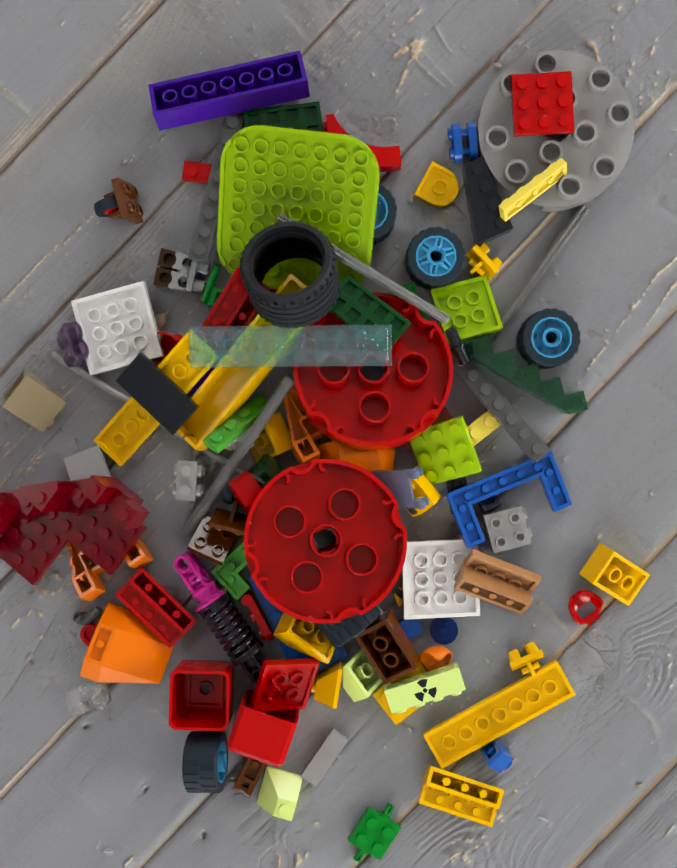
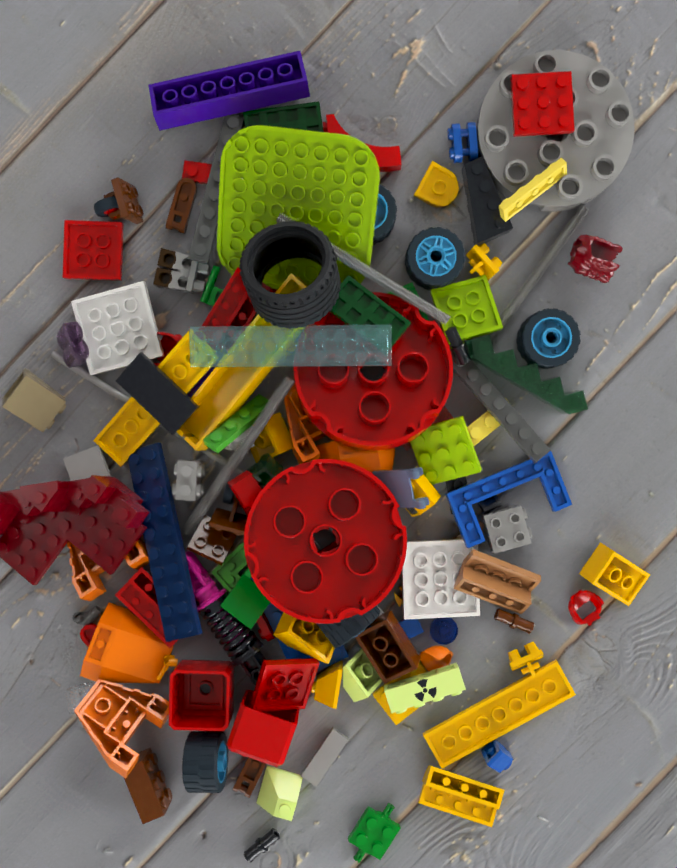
(93, 250): none -> red plate
(113, 716): none -> orange wedge
(148, 787): none -> reddish brown brick
(164, 544): none -> dark blue plate
(169, 660): none -> light orange hand
(182, 205): none -> reddish brown plate
(245, 601): none -> green flag
(261, 845): none -> black pin
(514, 620): none -> reddish brown pin
(594, 257): none -> dark red piece

